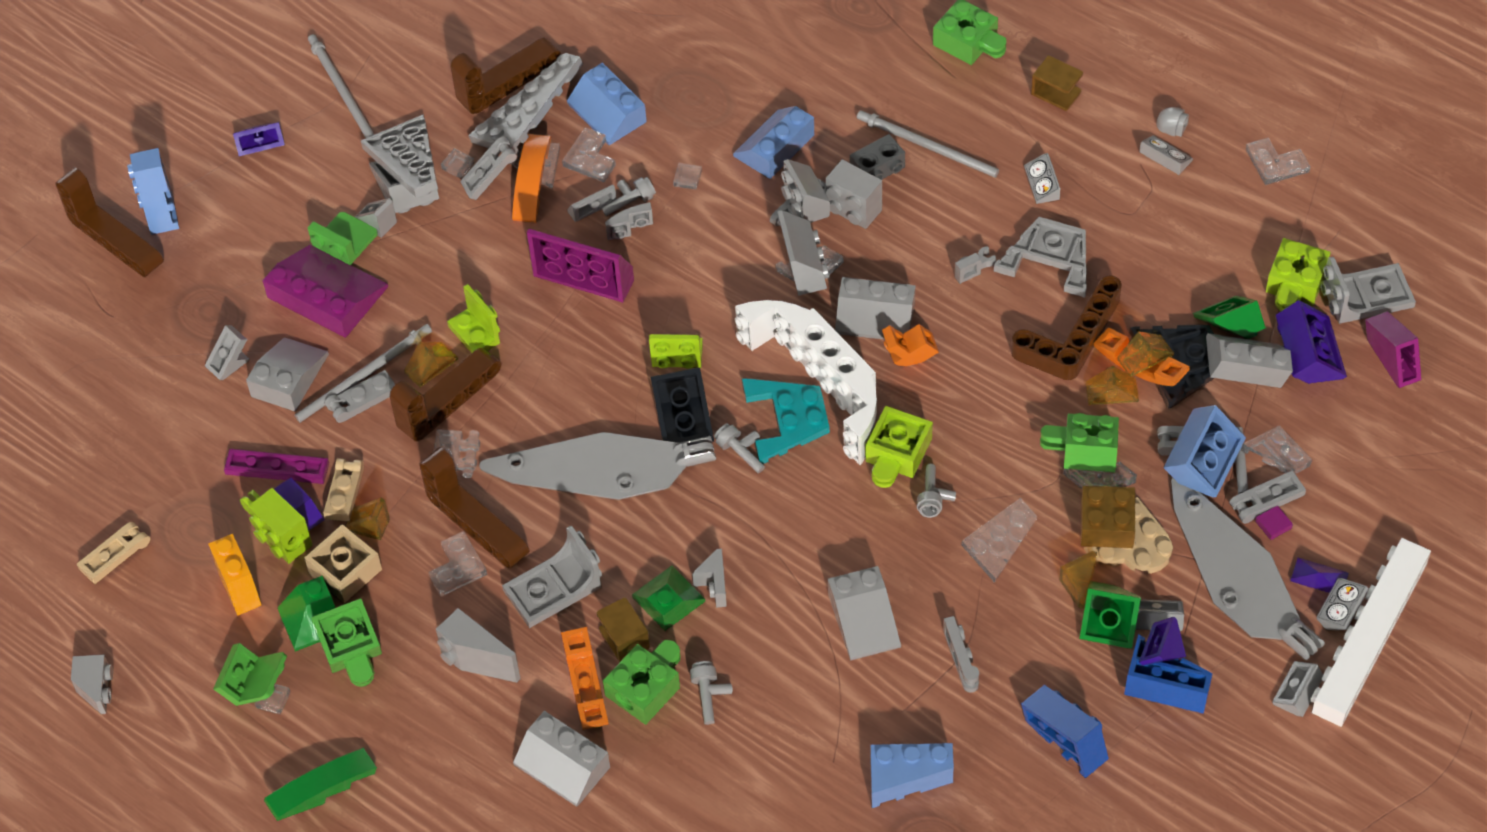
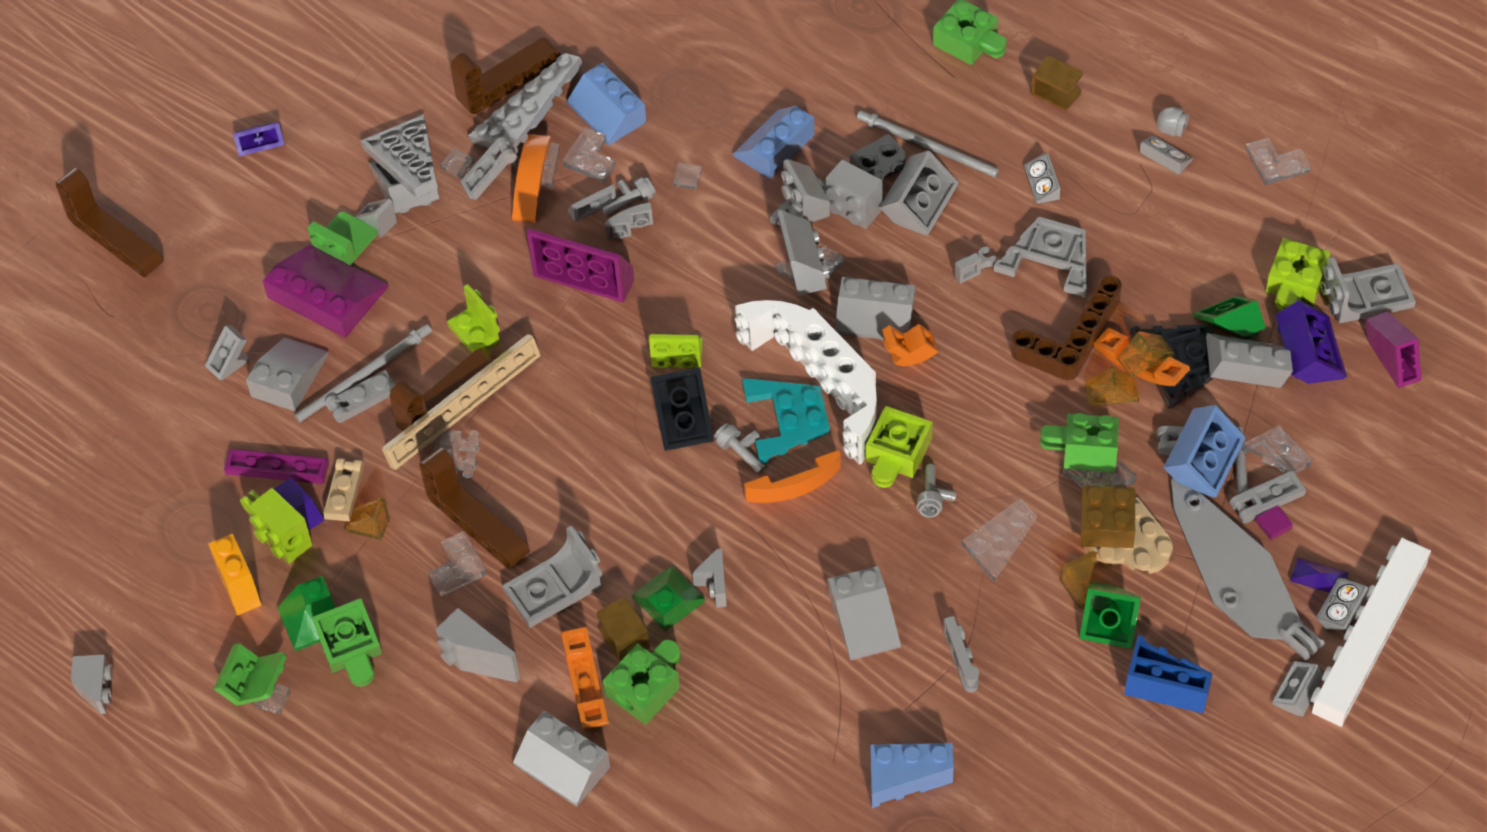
(113, 552): tan plate -> none
(154, 190): medium blue wedge -> none
(319, 49): light grey bar -> none
(324, 781): green slope -> none
(343, 563): tan brick -> none
(429, 361): clear yellow slope -> none
(461, 402): none -> tan tile
(602, 464): light grey wing -> none
(704, 674): light grey piece -> none
(764, 491): none -> orange slope
(919, 193): none -> light grey slope
(1068, 727): blue wedge -> none
(1157, 610): light grey slope -> none
(1163, 642): dark purple slope -> none

